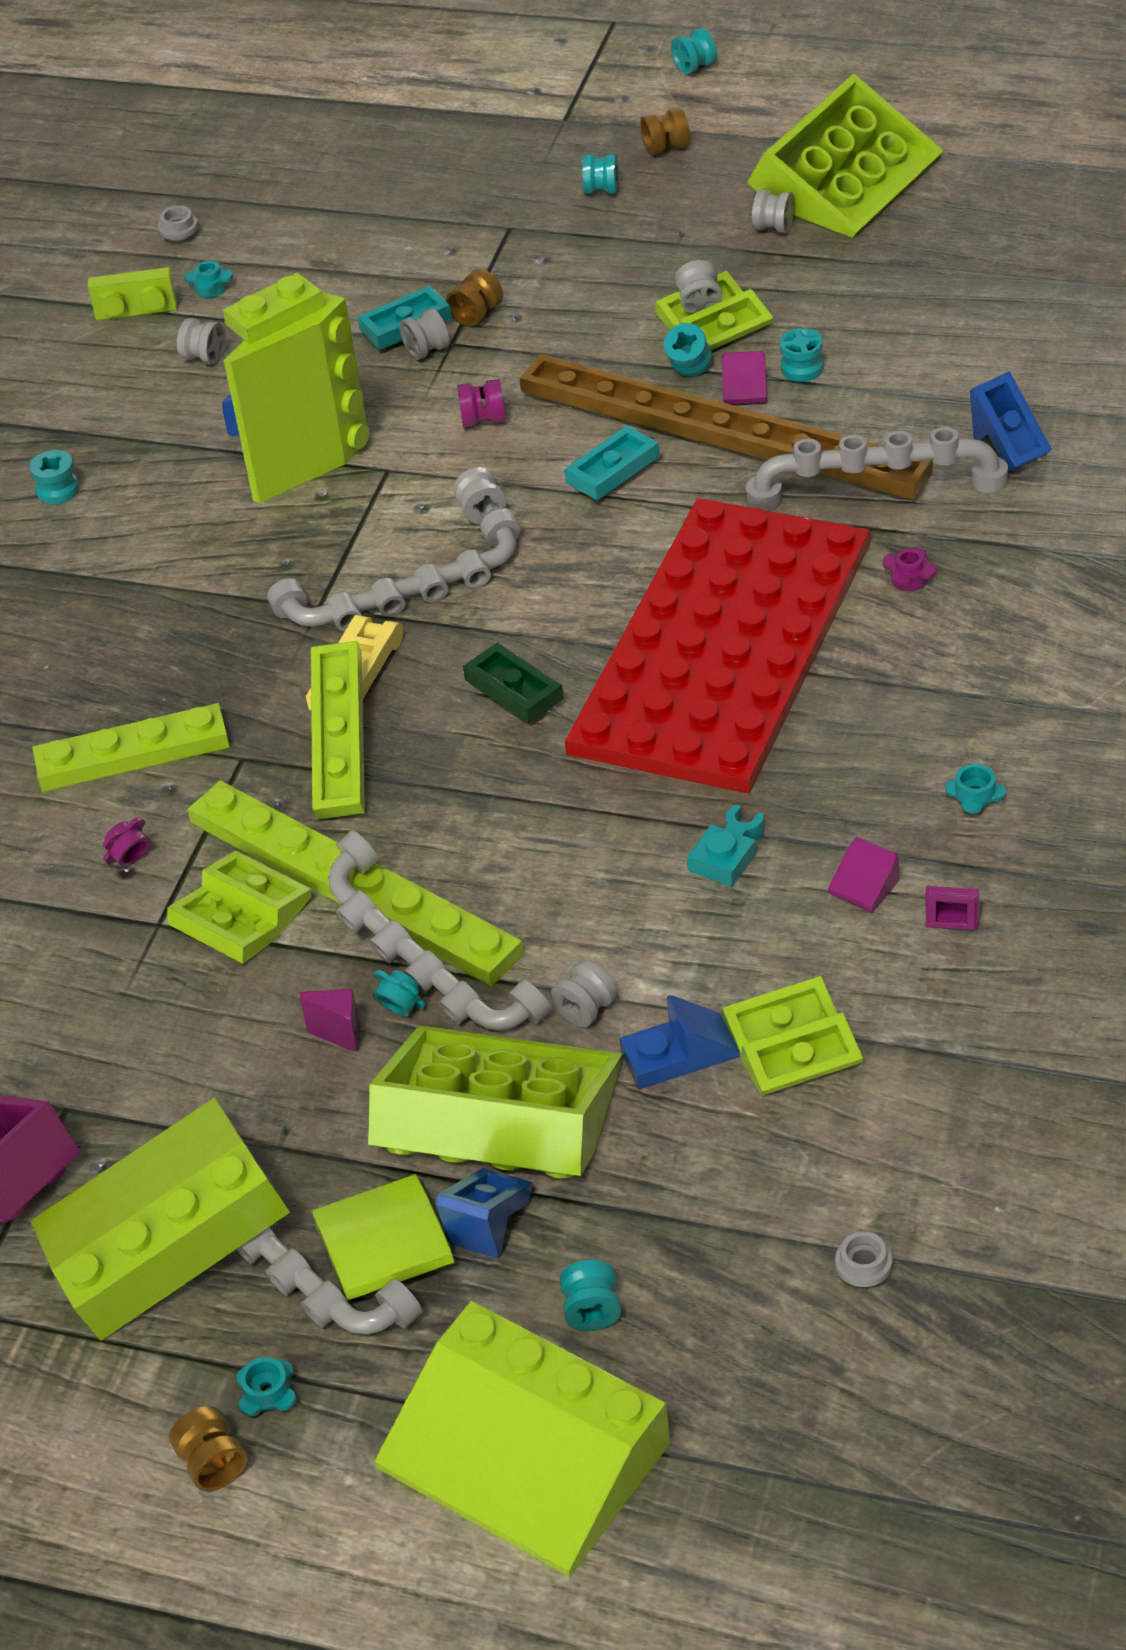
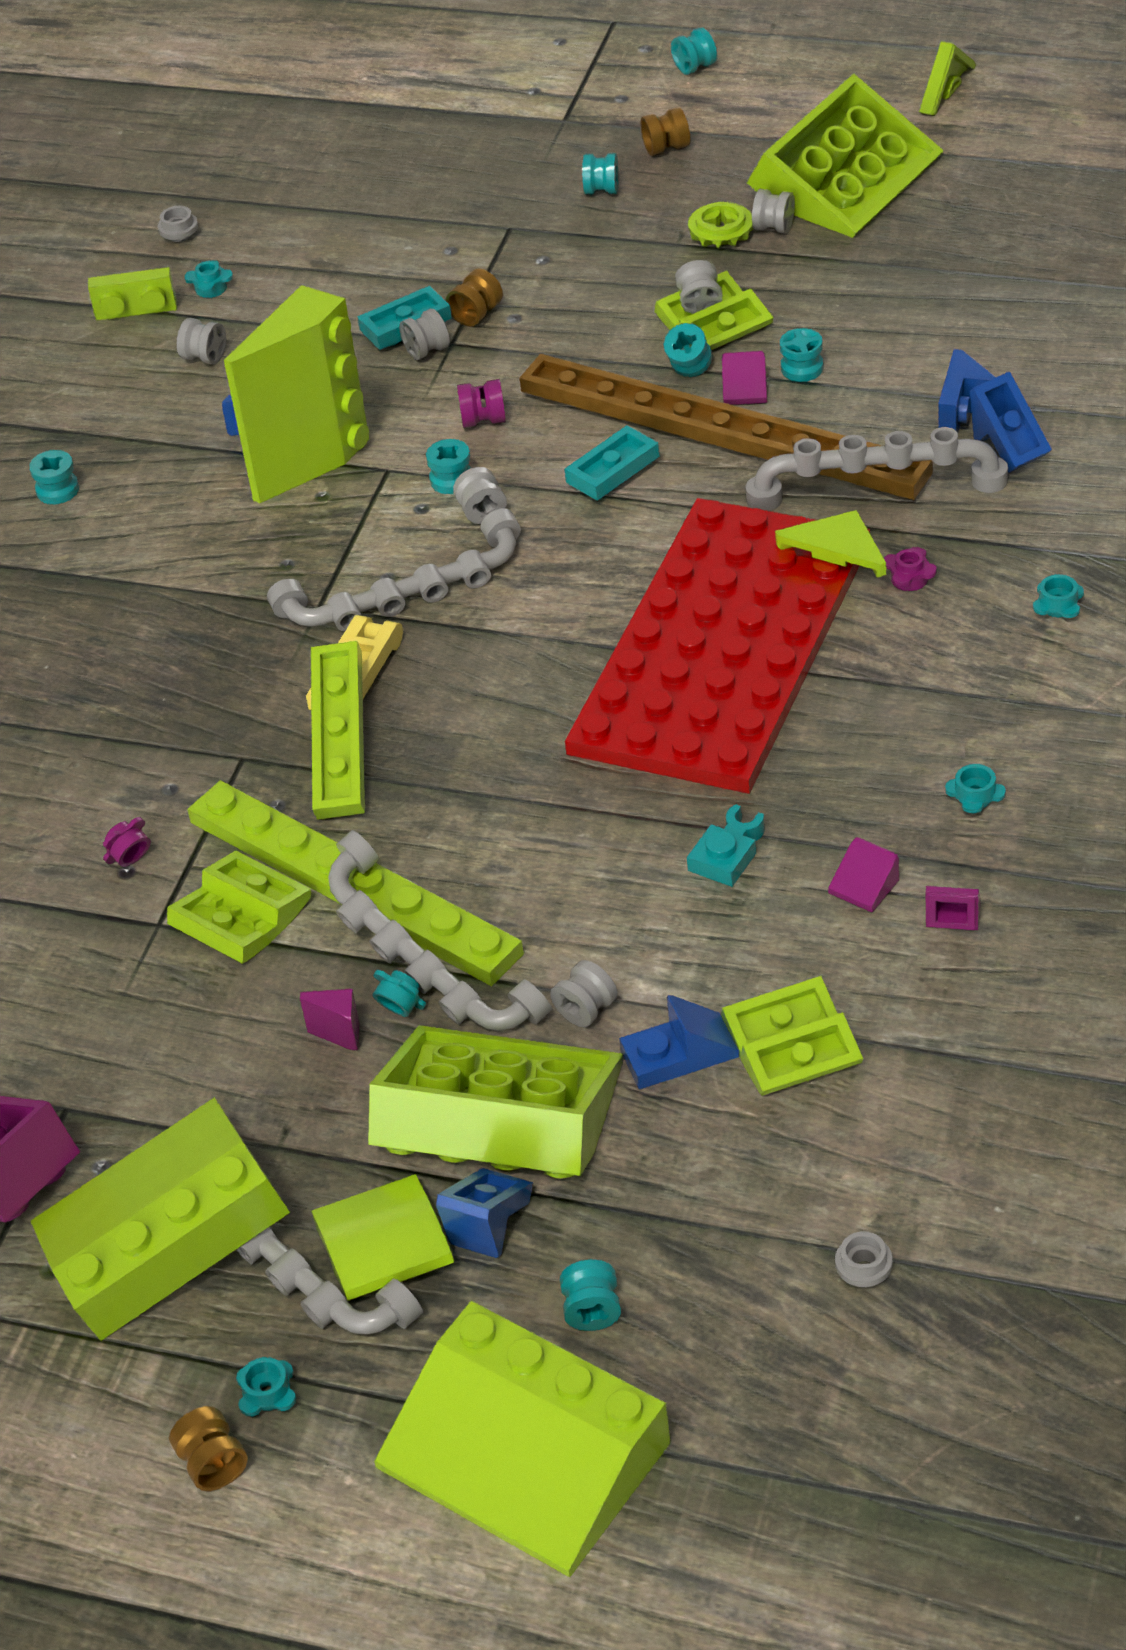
(130, 747): lime plate -> none
(273, 307): lime plate -> none
(447, 462): none -> teal wheel
(513, 682): dark green plate -> none
(706, 219): none -> lime gear
(835, 540): none -> lime tile
(945, 76): none -> lime tile
(961, 377): none -> blue slope
(1058, 596): none -> teal plate

